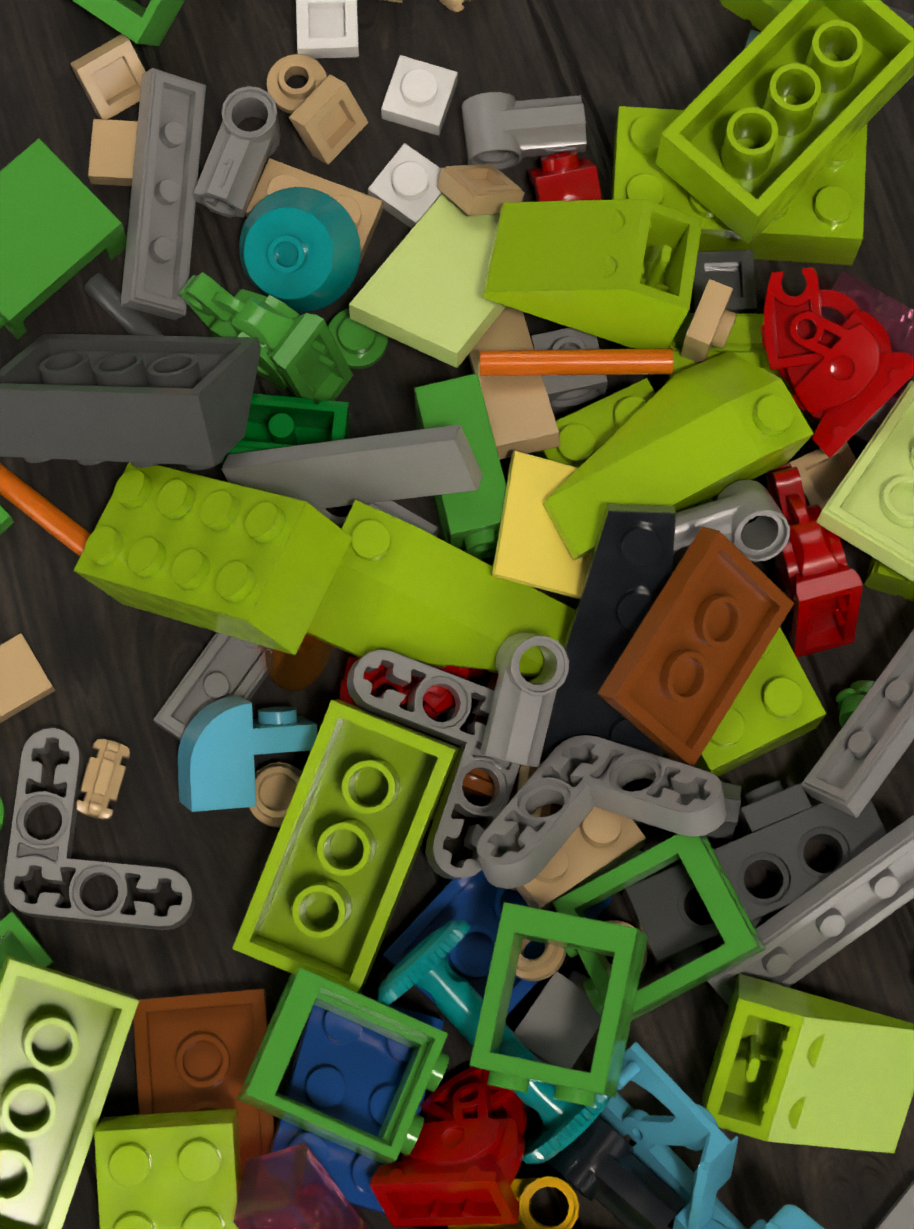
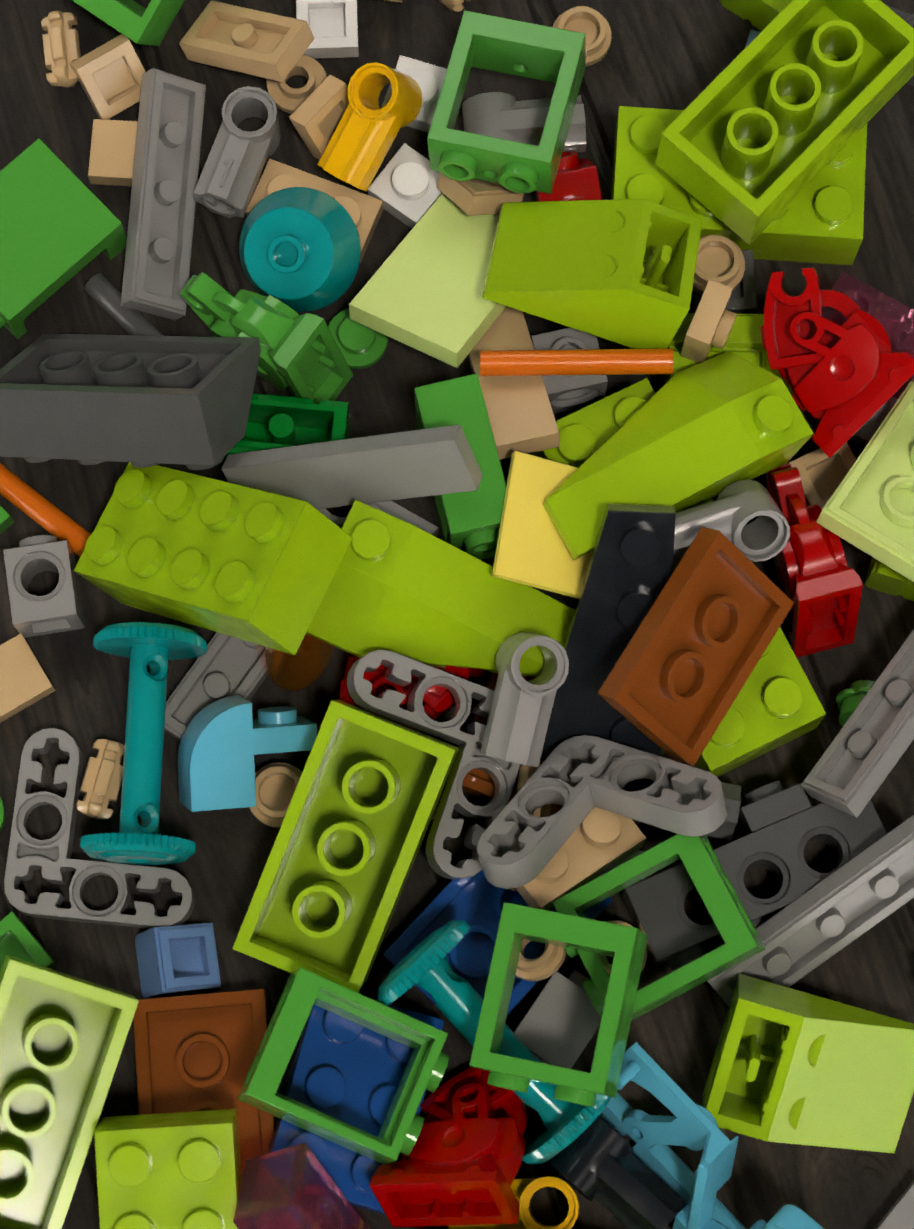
(51, 612): none -> light grey brick
(60, 47): none -> tan piece
(144, 742): none -> teal hose
(177, 960): none -> medium blue slope
(247, 40): none -> tan plate
(365, 129): none -> yellow piece
(516, 50): none -> bright green window
(593, 24): none -> tan plate
(719, 261): none -> tan plate

